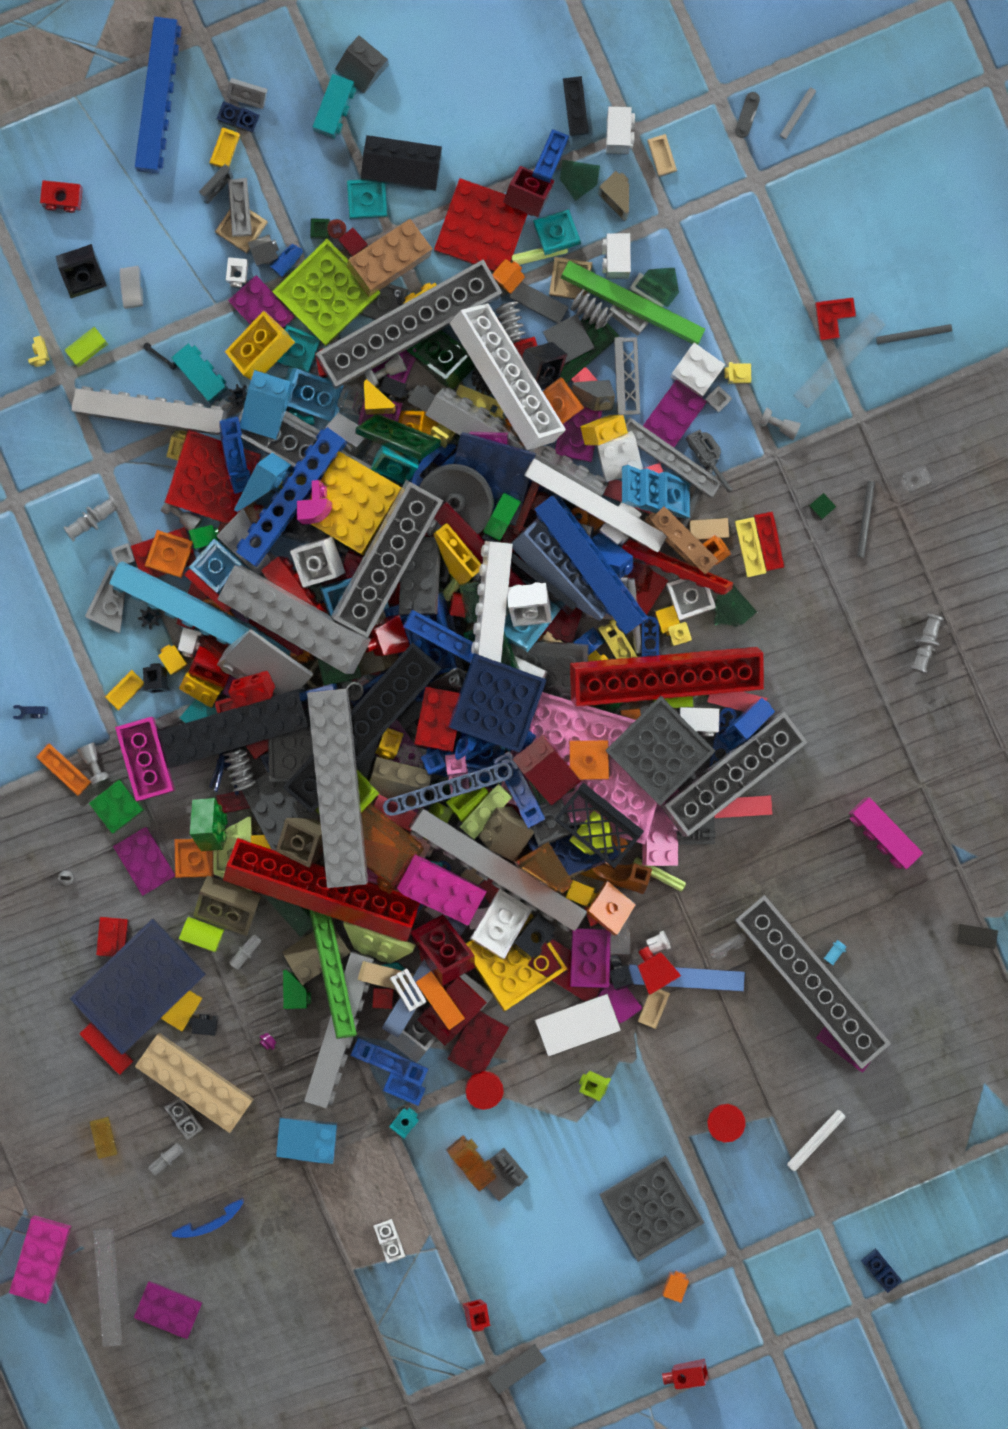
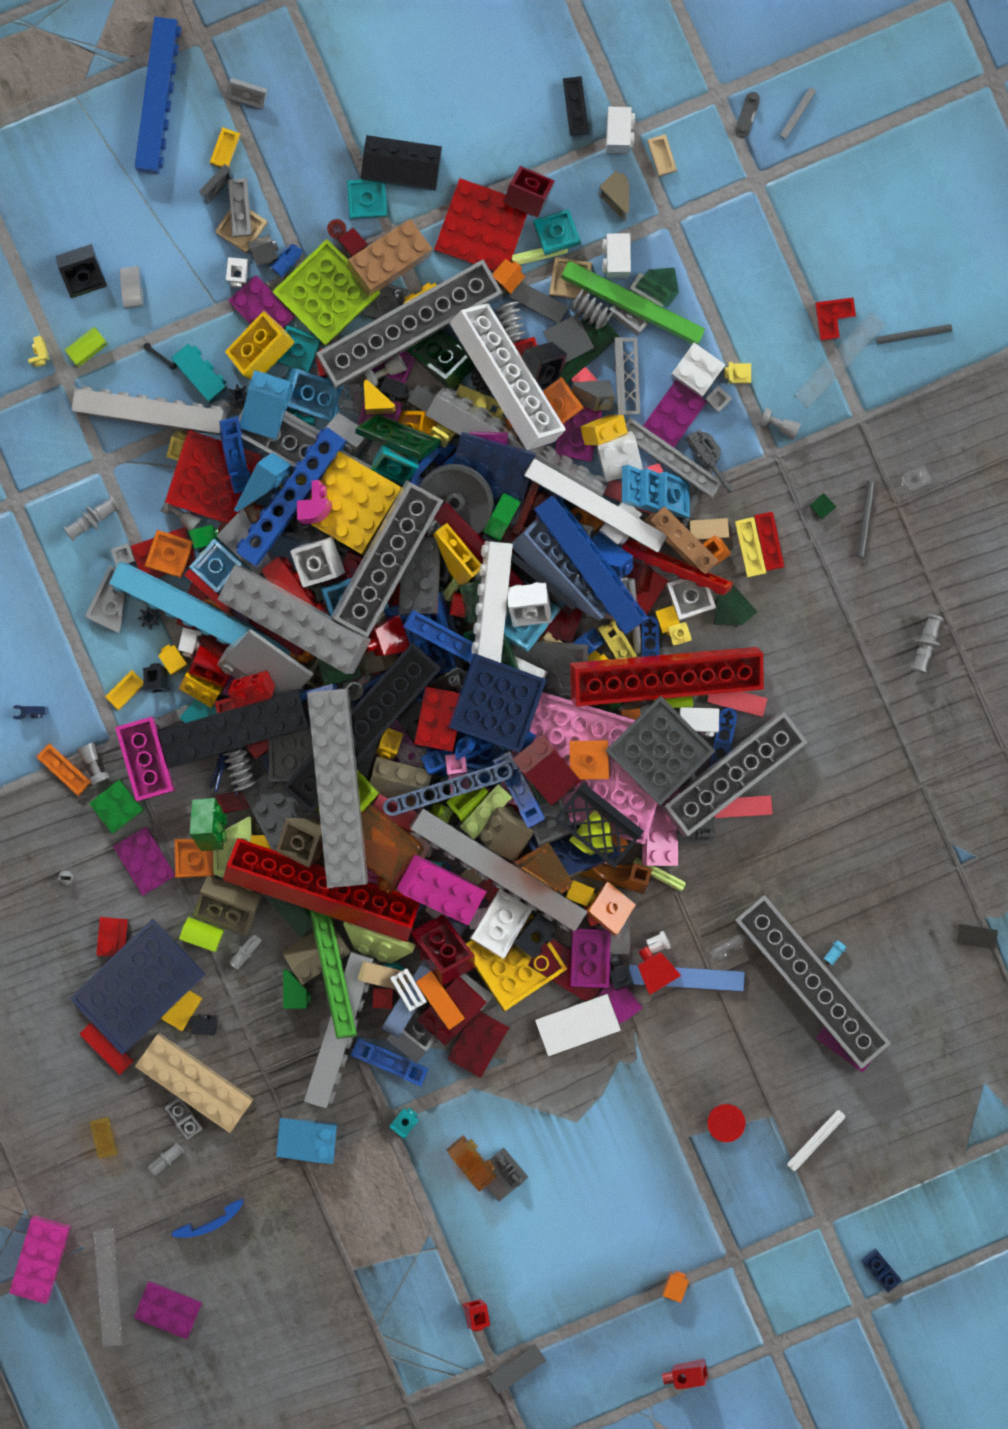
(52, 189): red brick -> none
(237, 117): dark blue slope -> none
(267, 1041): magenta plate -> none
(319, 228): dark green tile -> none
(334, 106): teal brick -> none
(362, 64): dark grey slope -> none
(389, 1241): white slope -> none
(404, 1089): blue plate -> none
(484, 1090): red tile -> none
(550, 156): blue tile -> none
(579, 177): clear green slope -> none
(594, 1091): lime brick -> none
(651, 1208): dark grey plate -> none
(653, 1008): tan tile -> none
(746, 724): blue slope -> none
(885, 833): dark pink brick -> none

